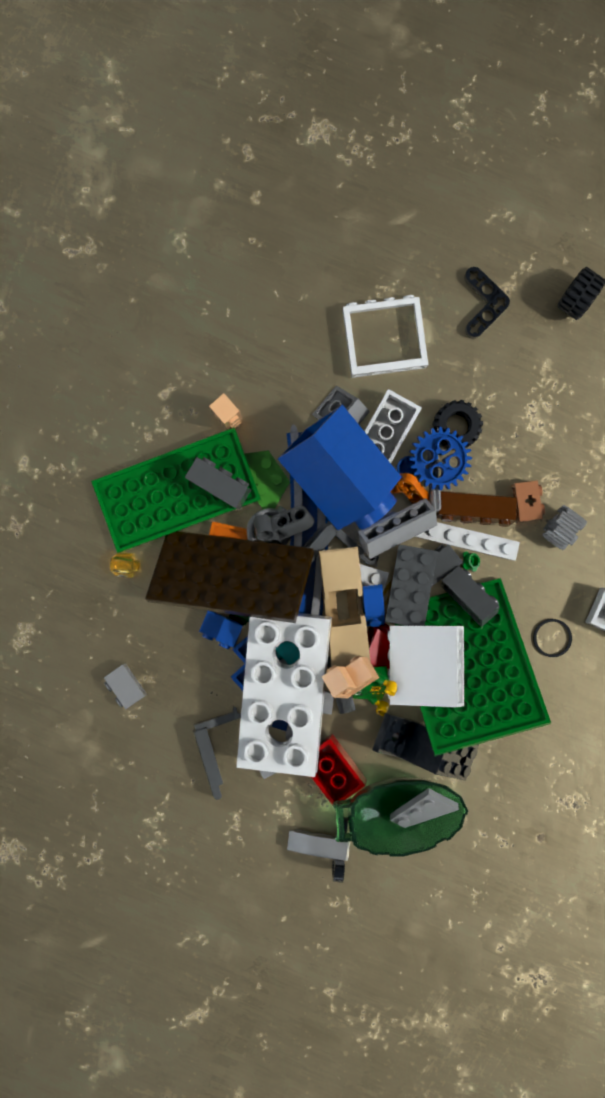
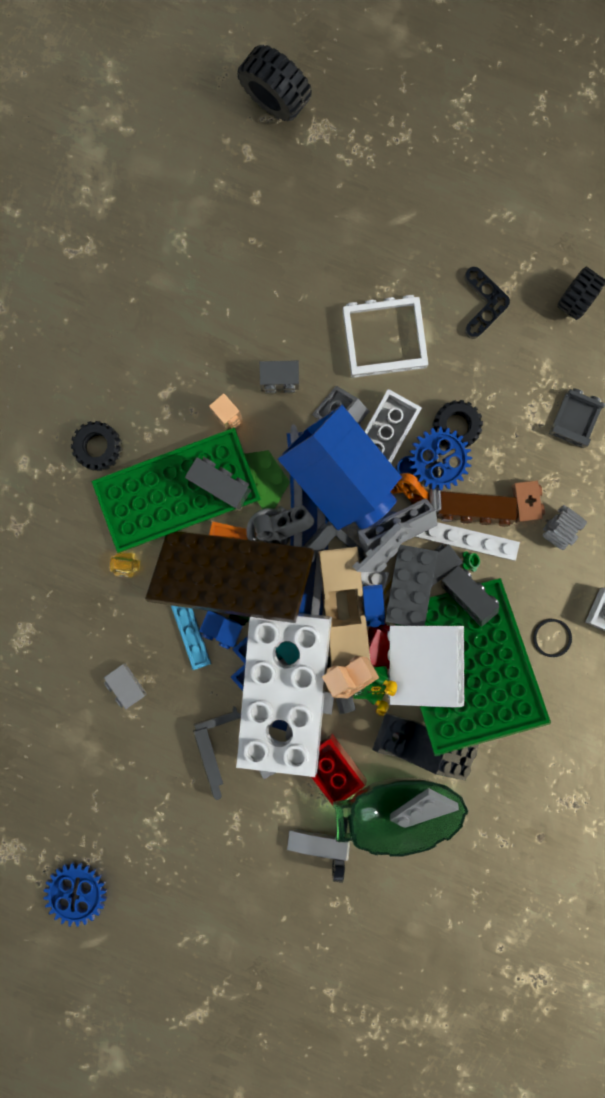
(85, 434): none -> black tyre
(91, 897): none -> blue gear
(191, 637): none -> medium azure tile
(274, 82): none -> black tyre
(279, 376): none -> dark grey brick
(378, 557): none -> light grey wing
(576, 417): none -> dark grey panel

